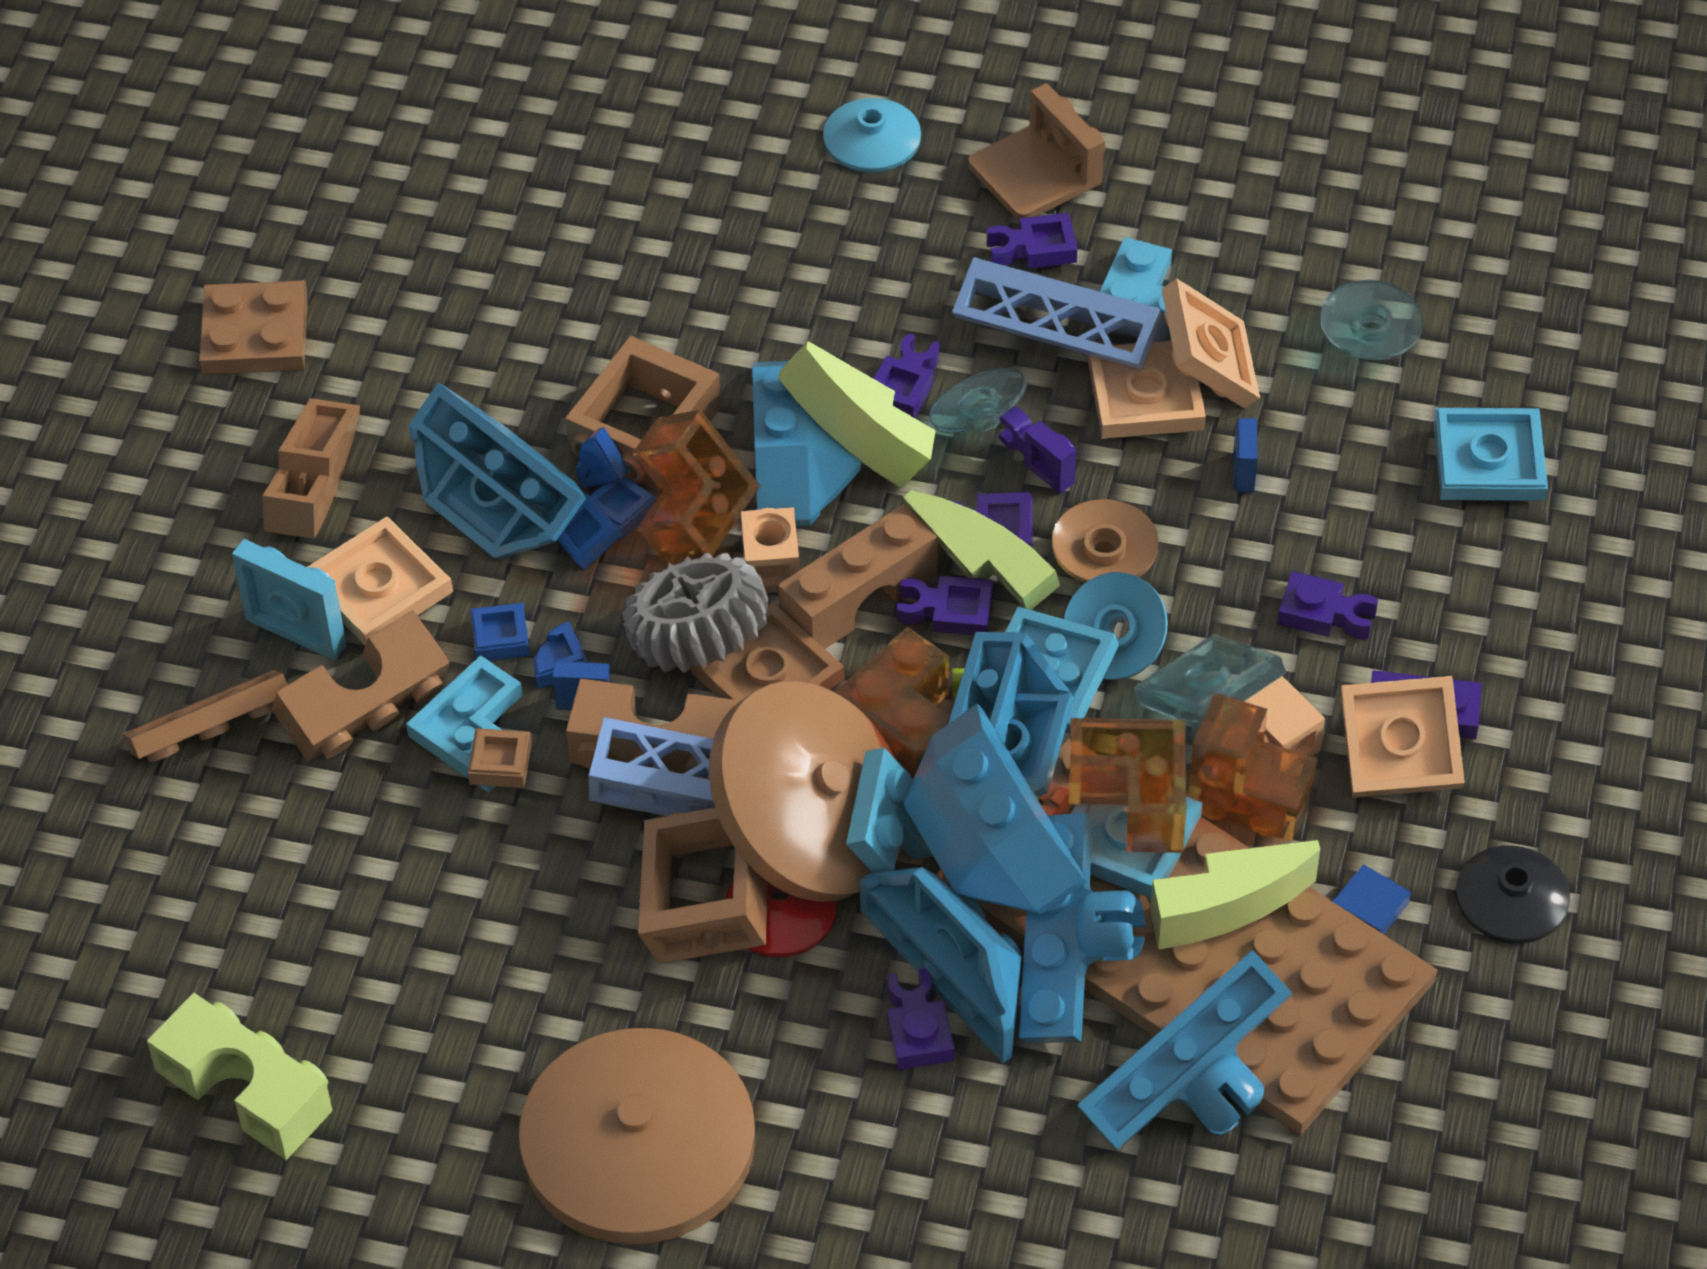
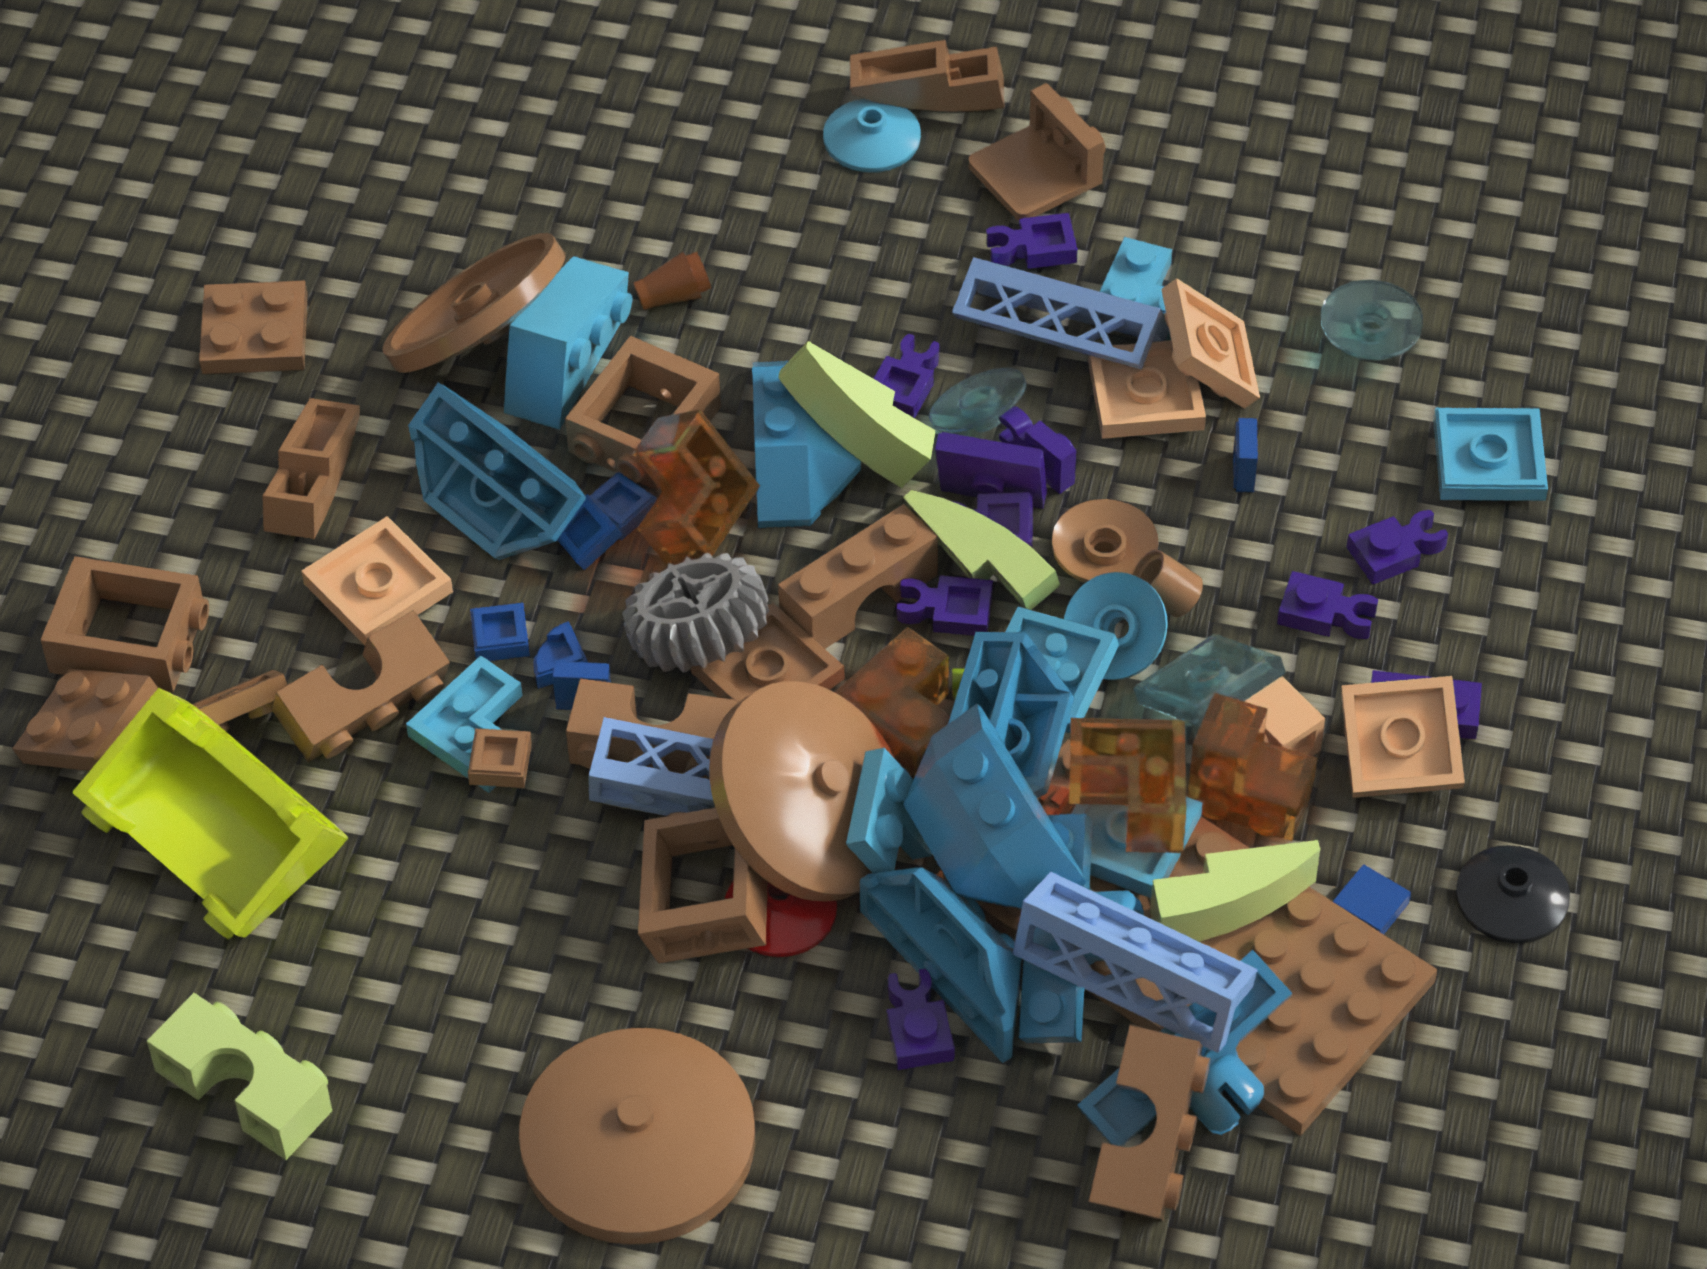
(83, 718): none -> medium nougat plate
(92, 580): none -> medium nougat window
(208, 813): none -> neon yellow windscreen
(289, 599): medium azure plate -> none
(475, 304): none -> medium nougat dish
(562, 340): none -> medium azure wedge
(599, 460): blue tile -> none
(673, 282): none -> dark orange cone
(770, 544): light nougat brick -> none
(929, 78): none -> medium nougat slope
(988, 466): none -> dark purple plate
(1132, 949): none -> light blue fence
(1143, 1175): none -> medium nougat arch
(1172, 581): none -> medium nougat beam
(1393, 549): none -> dark purple plate

